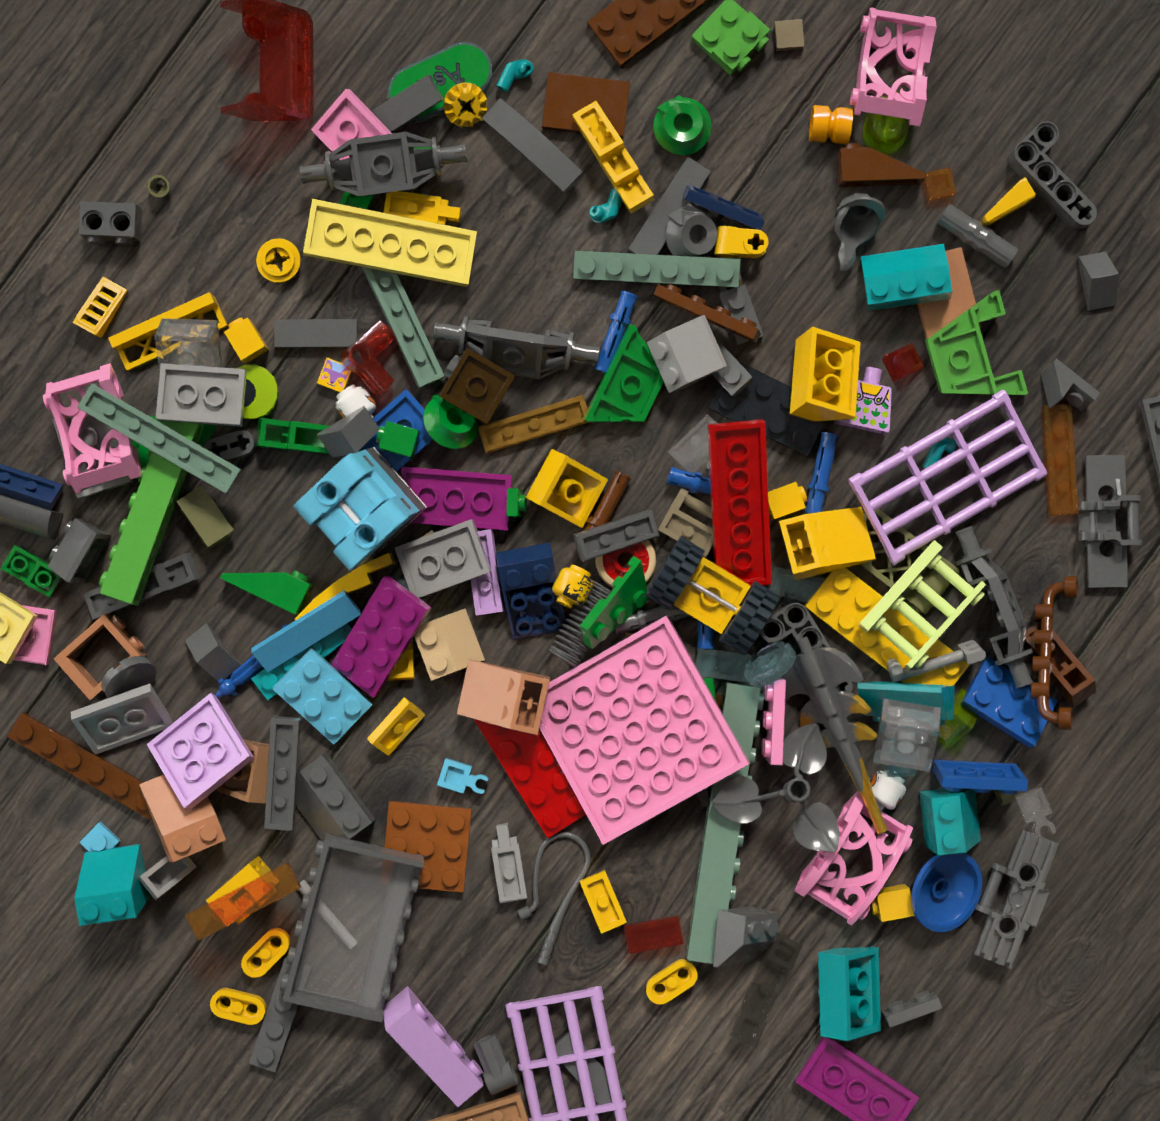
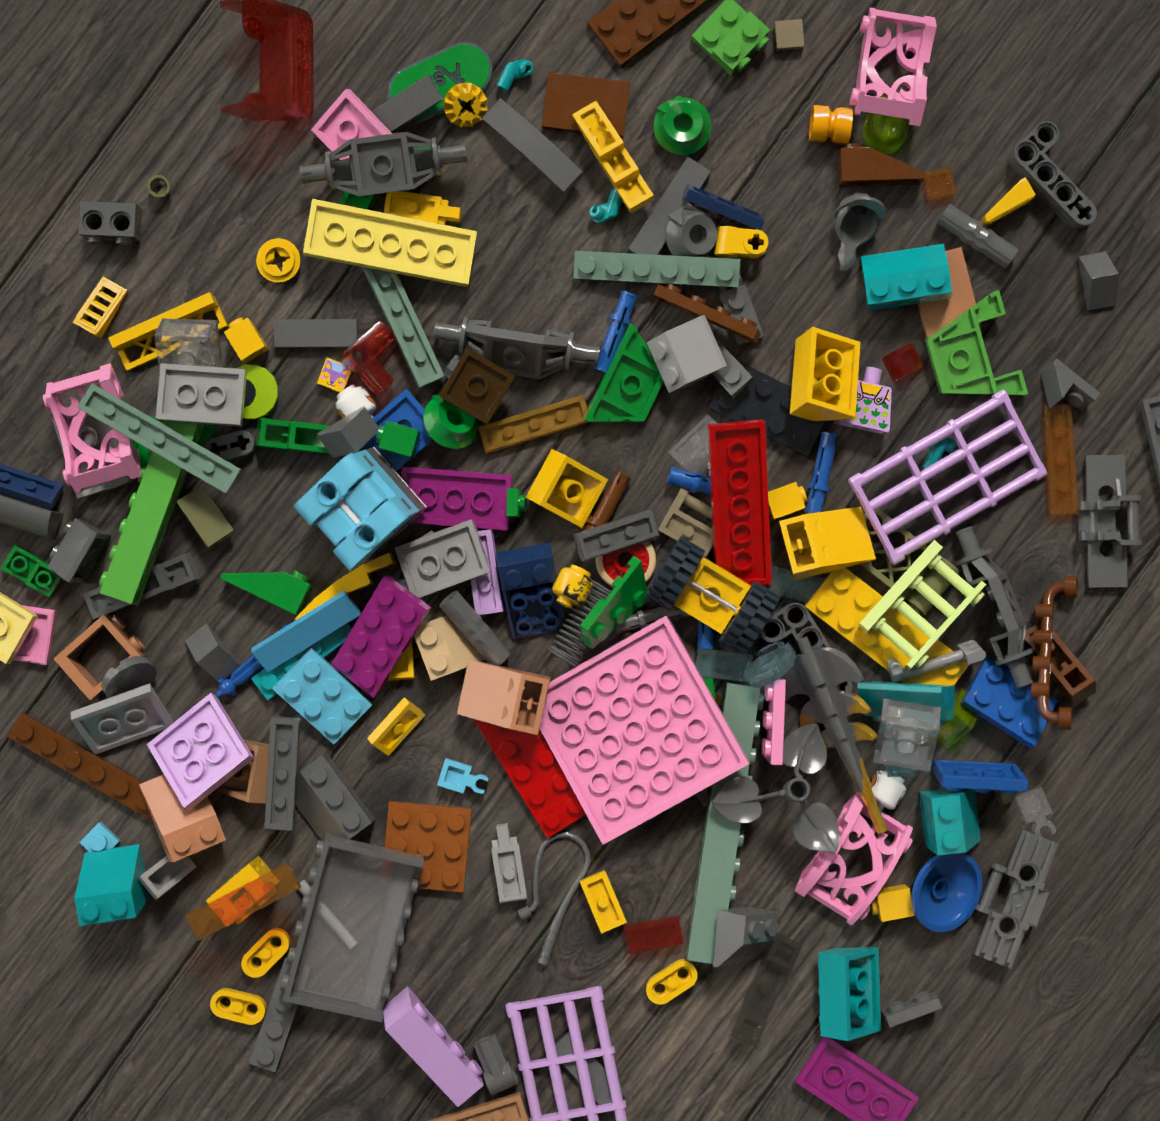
(474, 629): none -> dark grey axle

